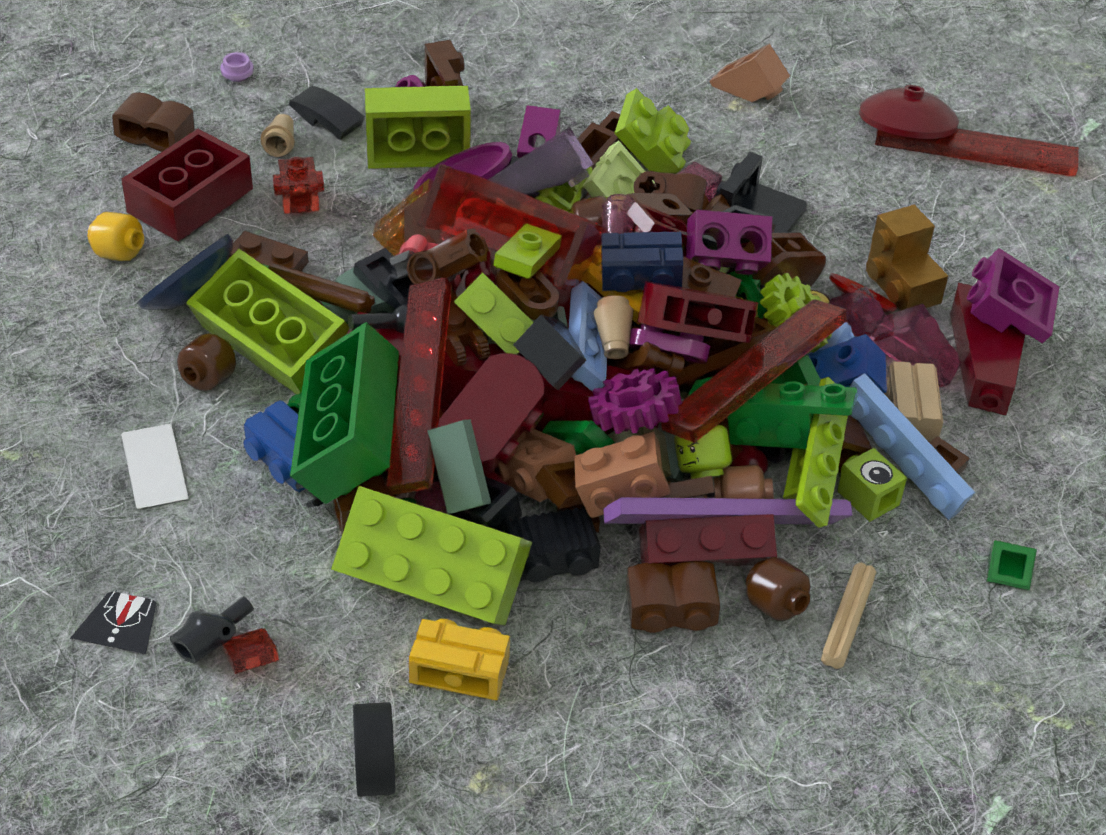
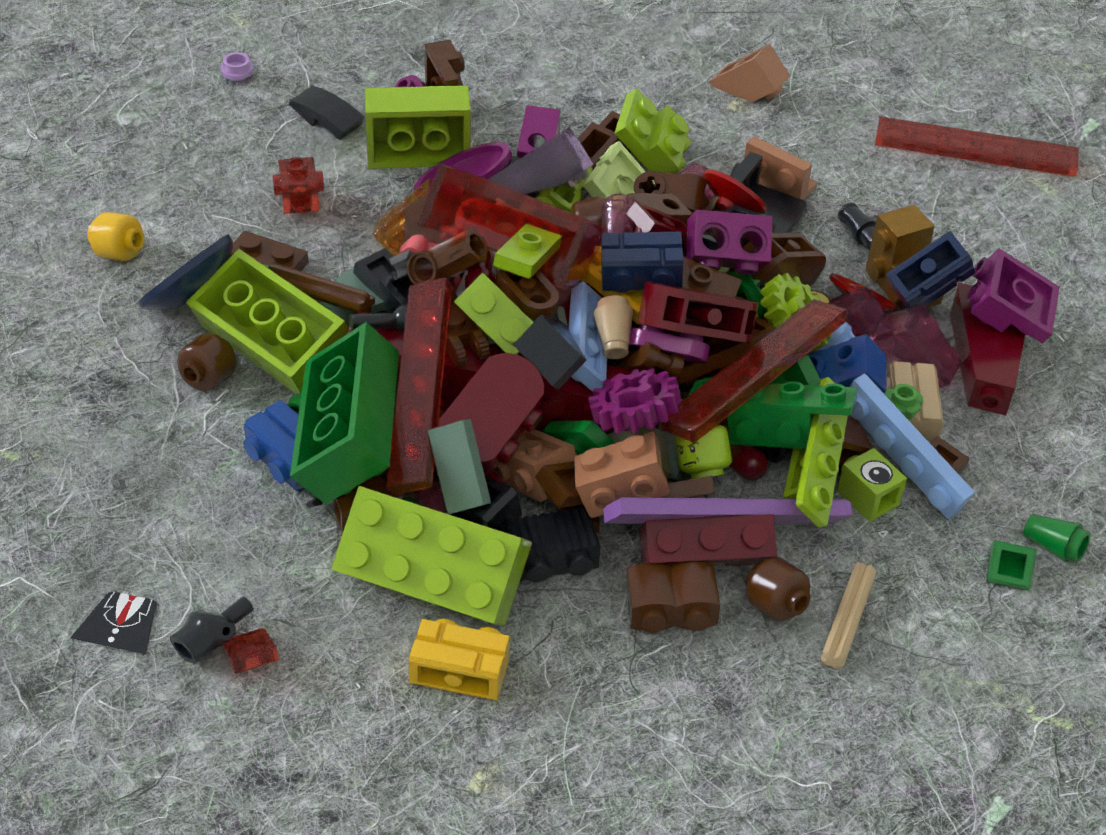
(152, 122): reddish brown brick -> none
(154, 466): white sticker -> none
(187, 184): dark red brick -> none
(279, 136): tan cone -> none
(374, 749): black tyre -> none
(732, 192): none -> red dish
(743, 483): nougat head -> none
(782, 170): none -> nougat bracket
(858, 223): none -> black pin
(906, 399): none -> bright green plate
(909, 113): dark red dish -> none
(931, 272): none -> dark blue brick
(1060, 537): none -> green cone

